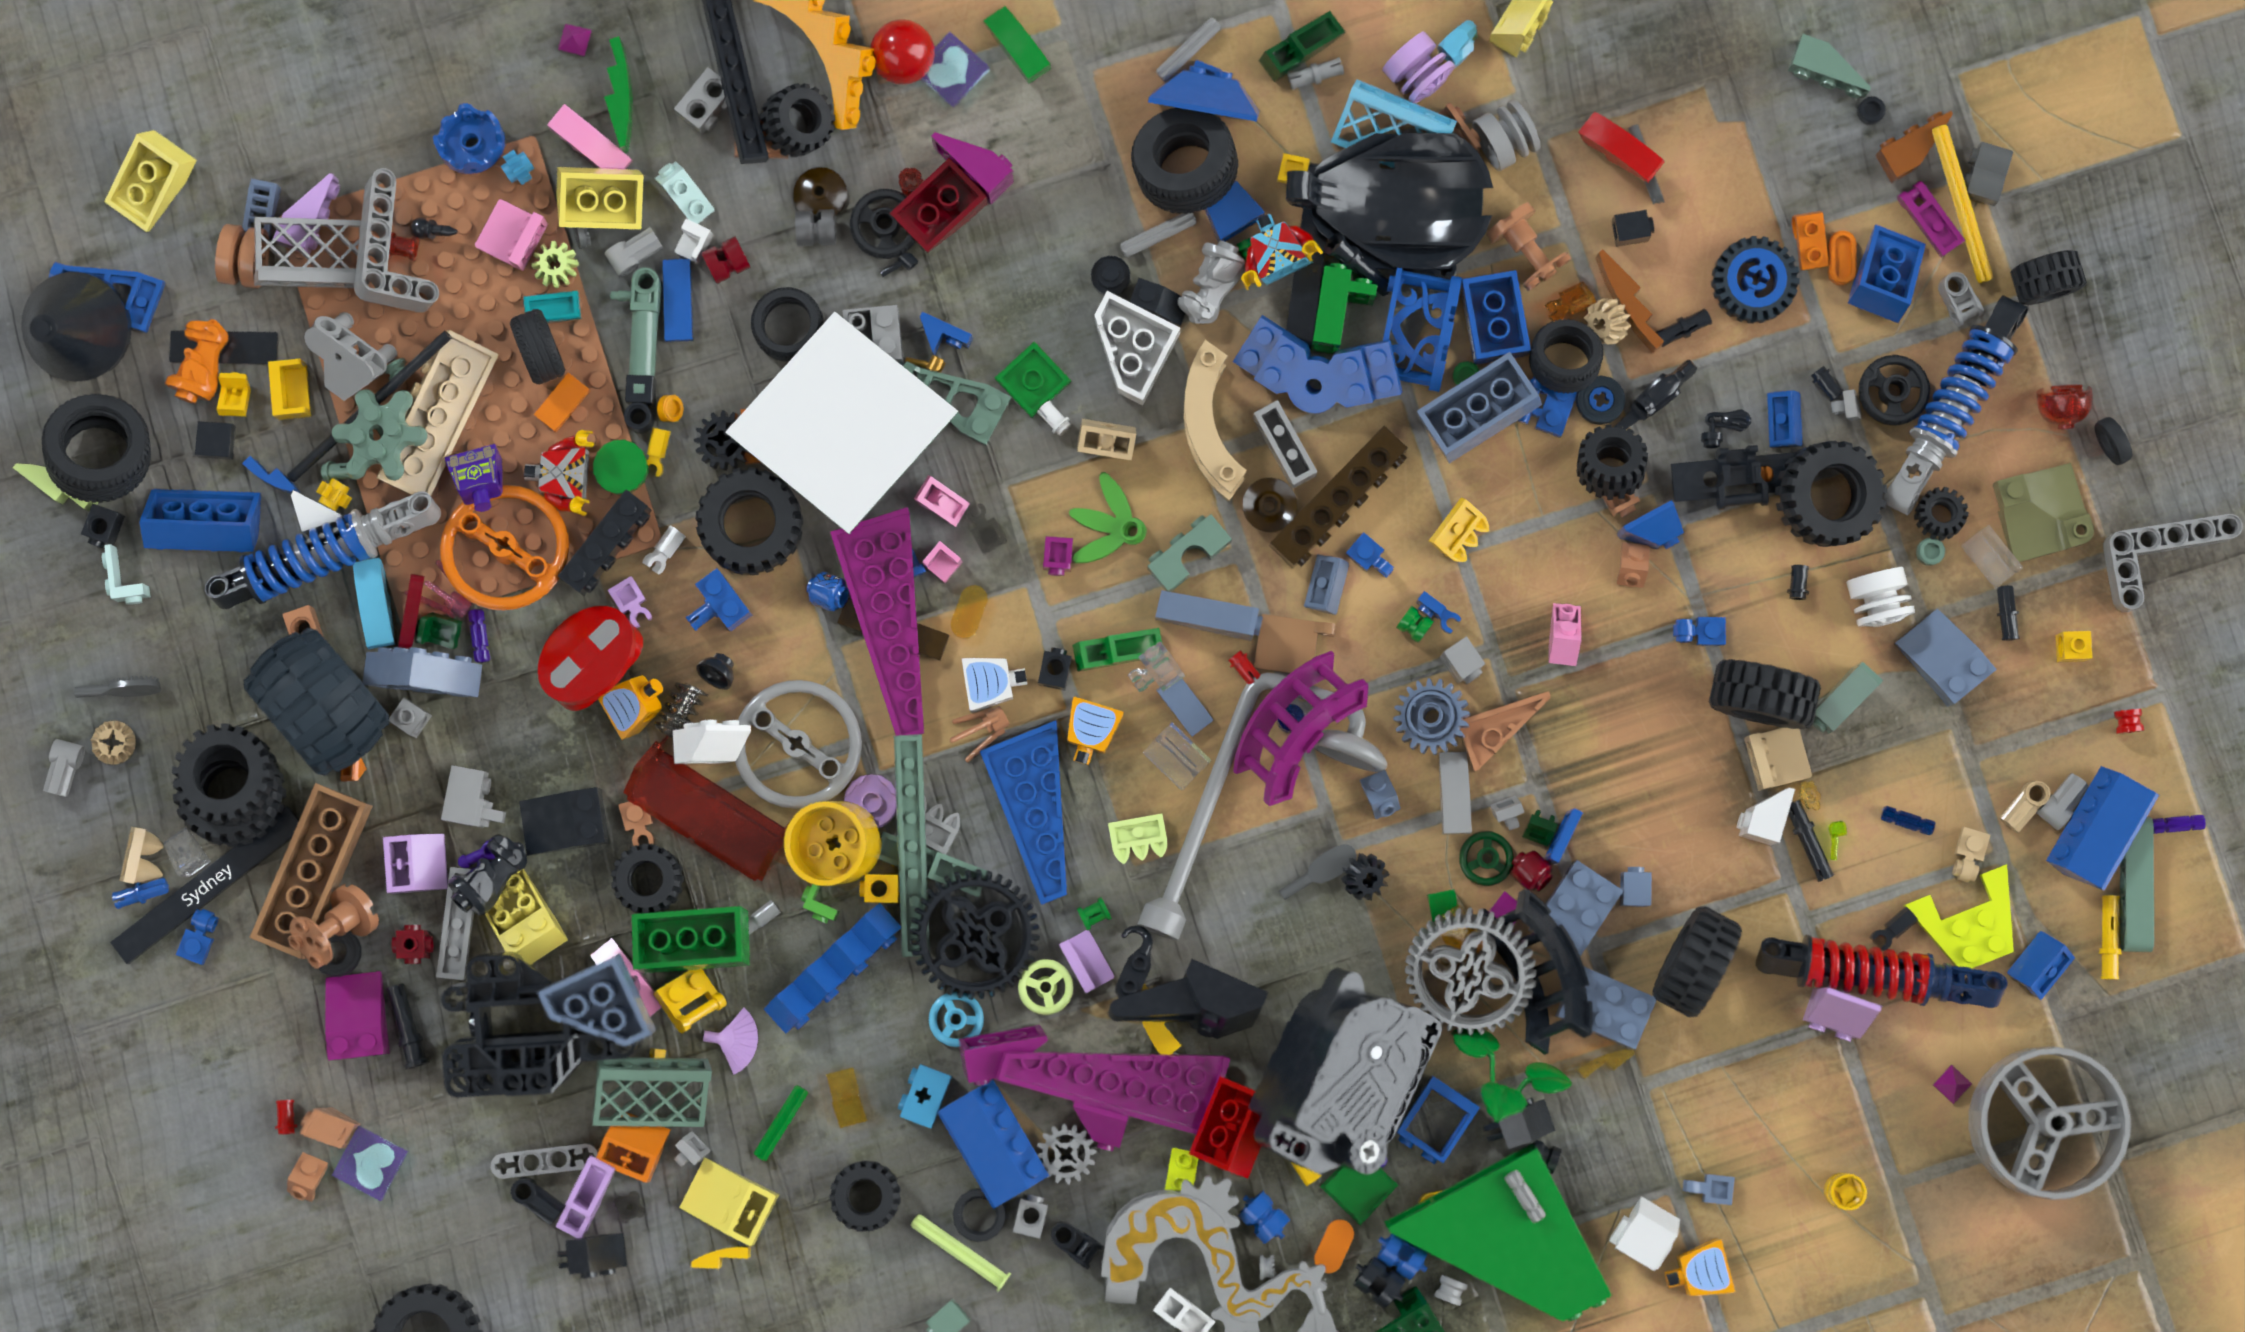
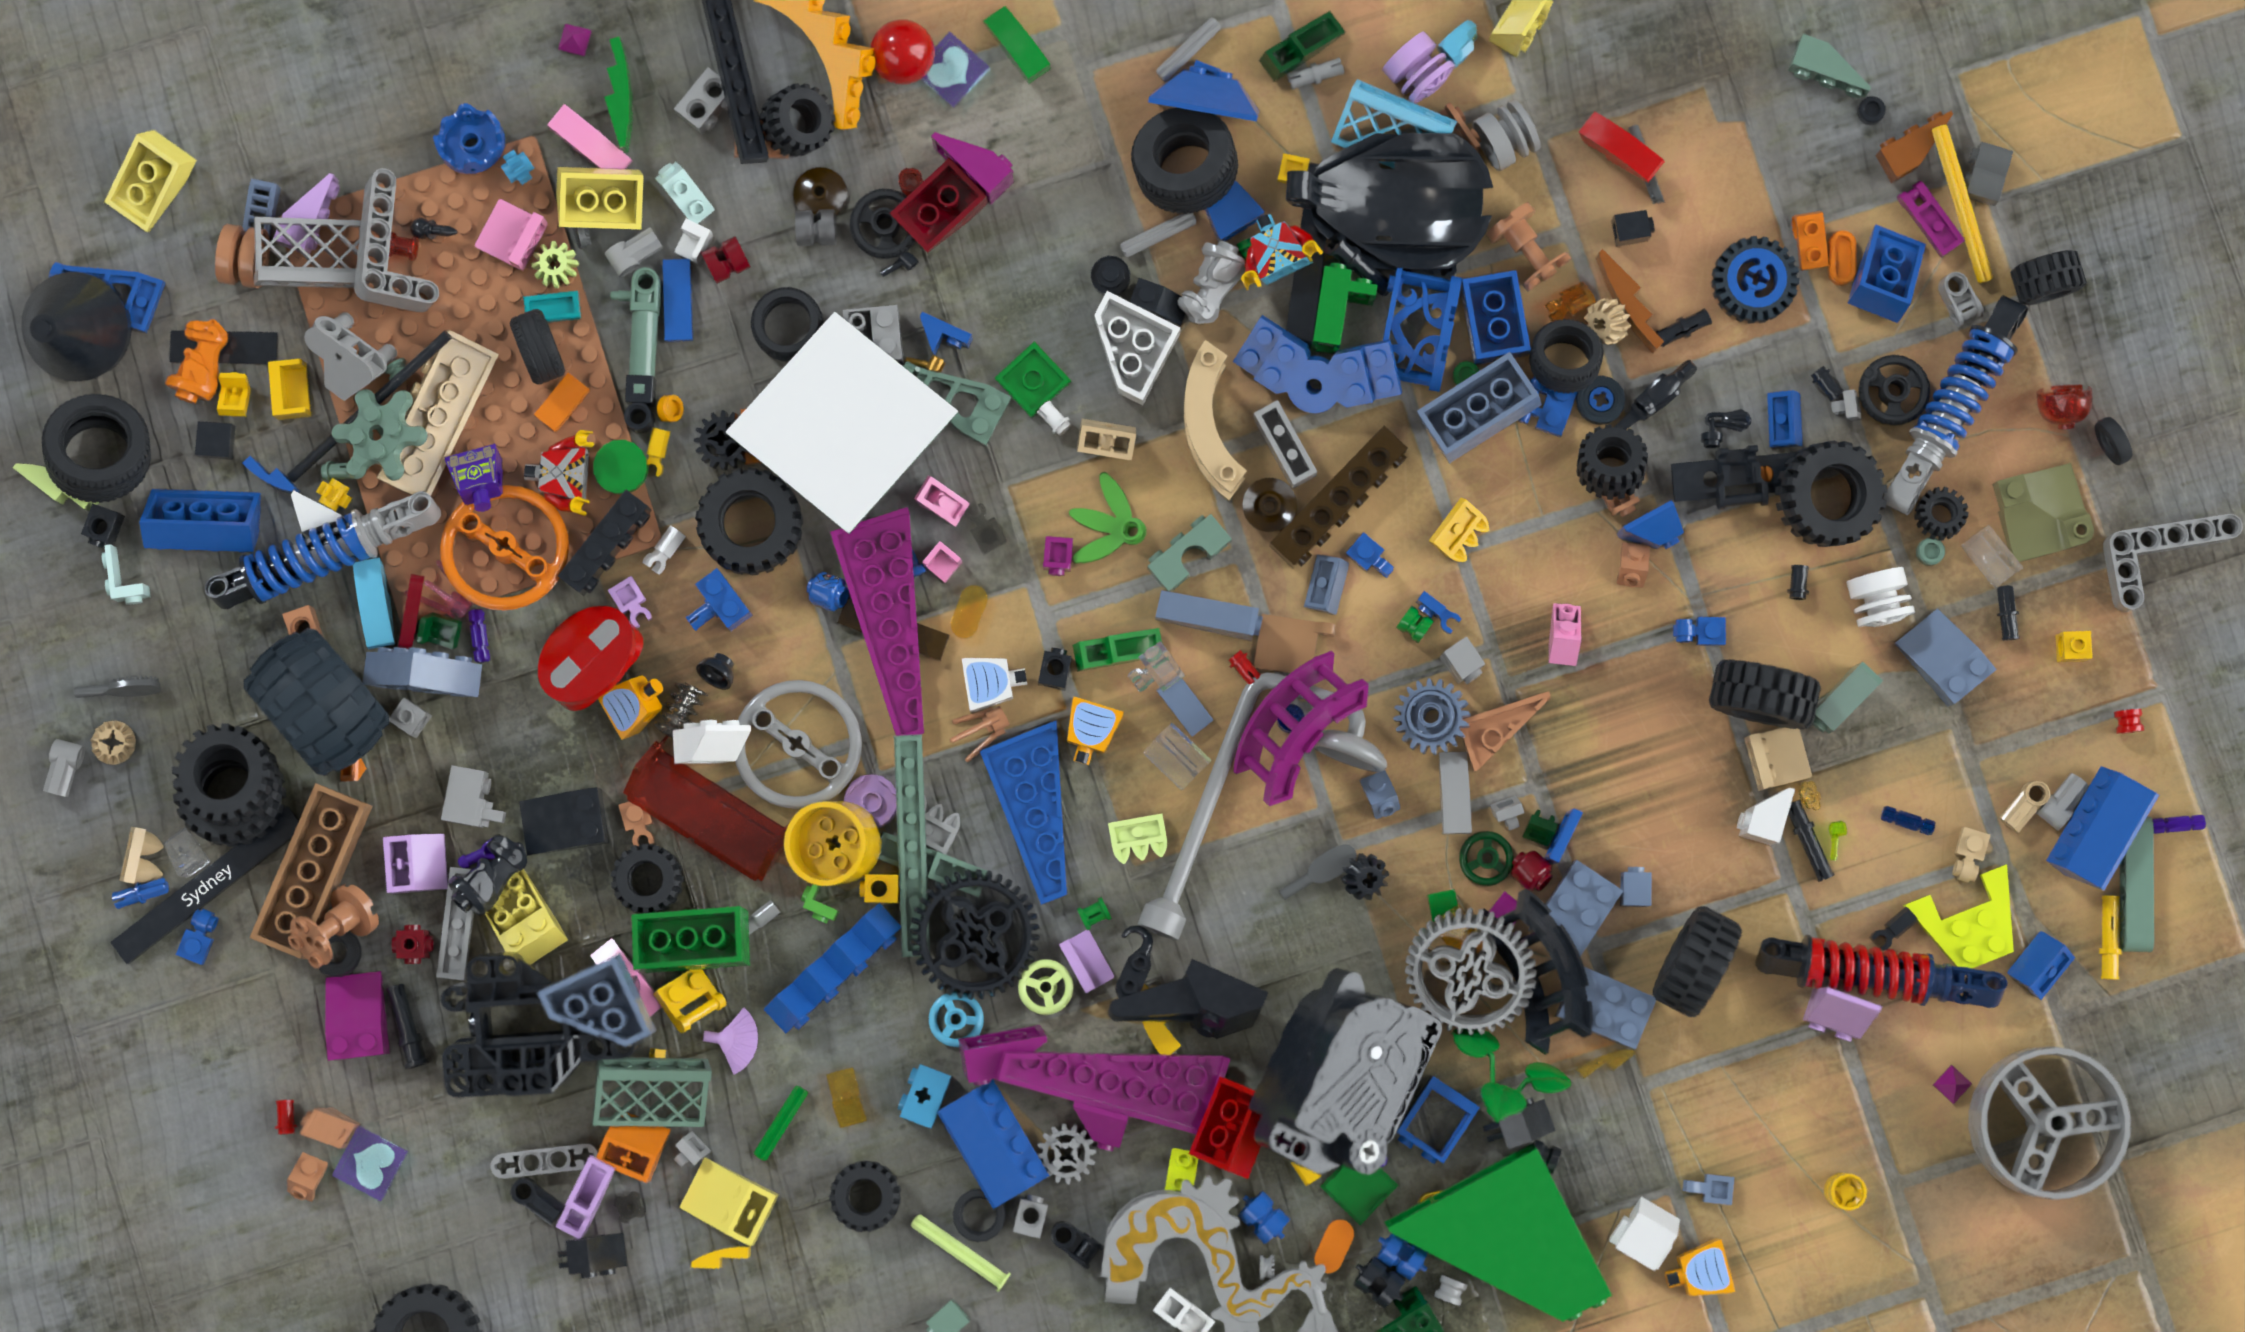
(1525, 1196): light grey axle -> none

